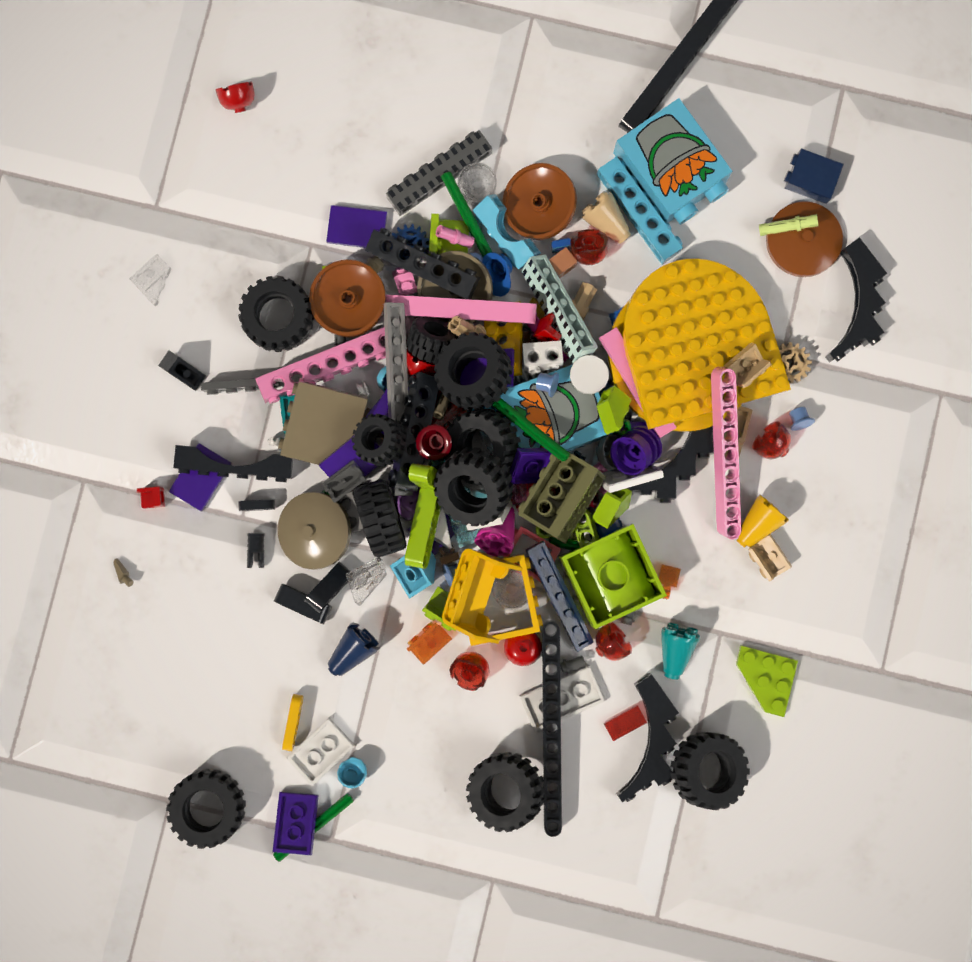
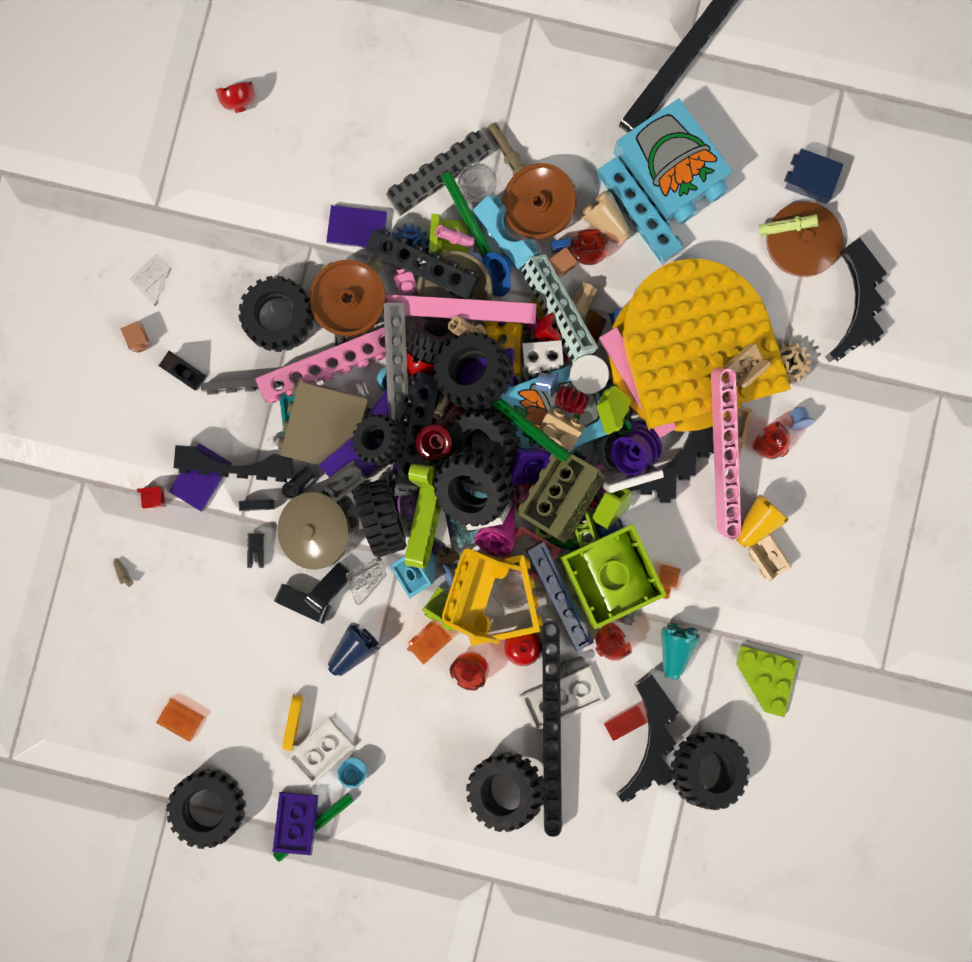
(136, 337): none -> nougat brick
(180, 719): none -> clear orange plate
(300, 481): none -> black piece
(510, 156): none -> dark tan pin
(562, 428): none -> tan bracket
(571, 400): none -> dark red gear
(595, 324): none -> reddish brown slope

